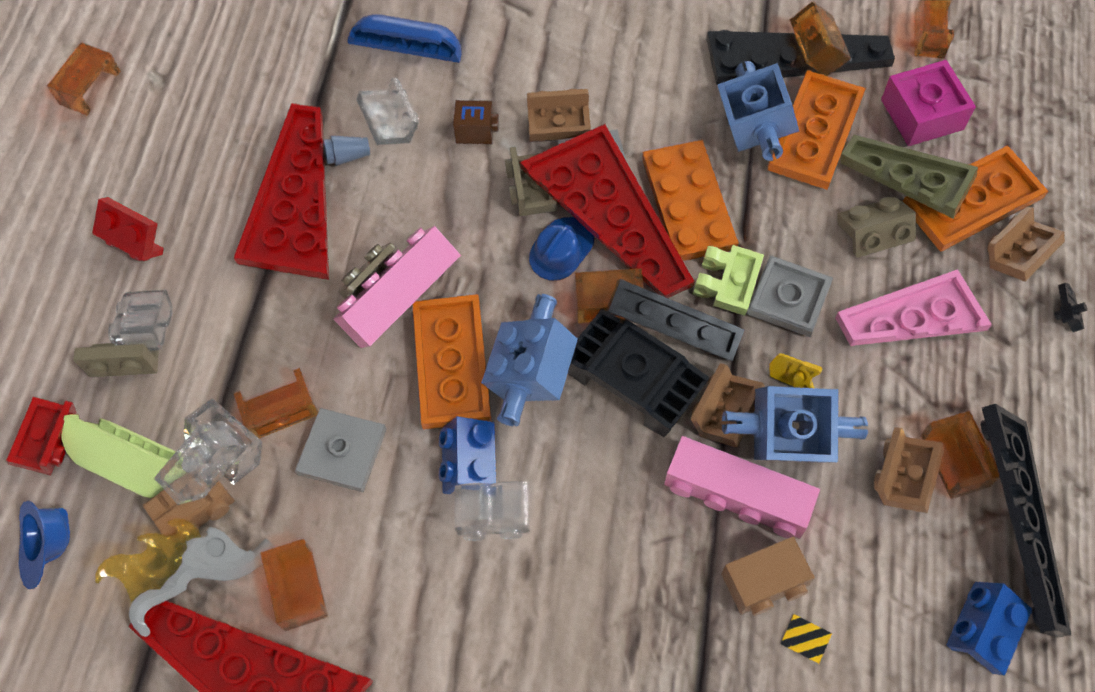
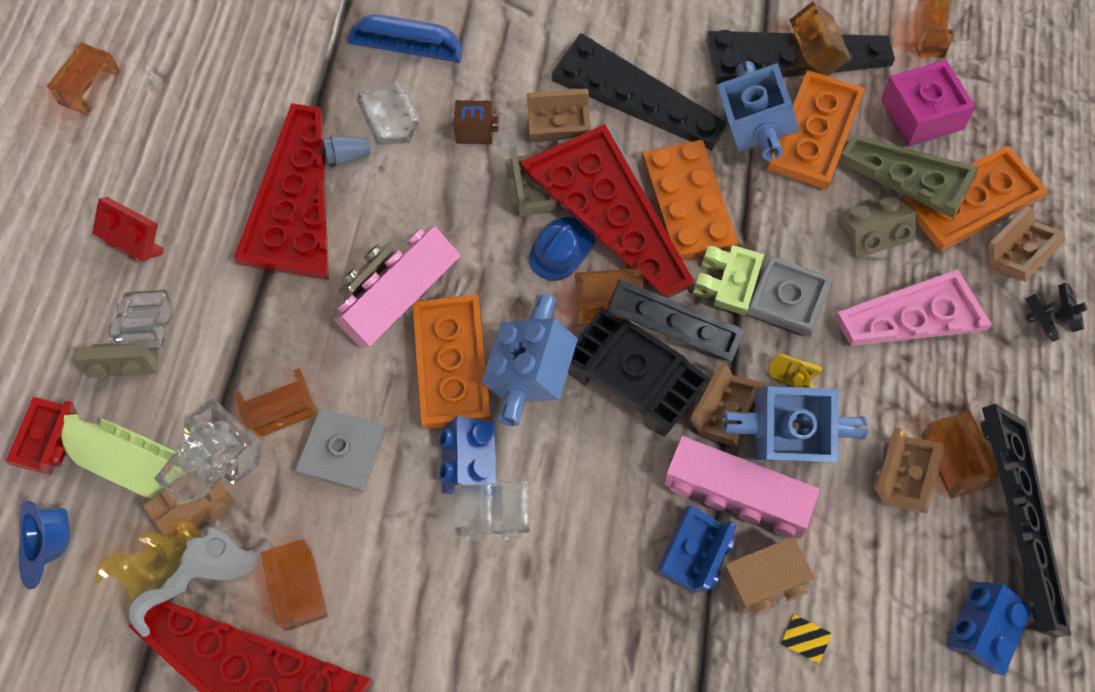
(635, 92): none -> black wing
(697, 550): none -> blue bracket
(1042, 312): none -> black piece

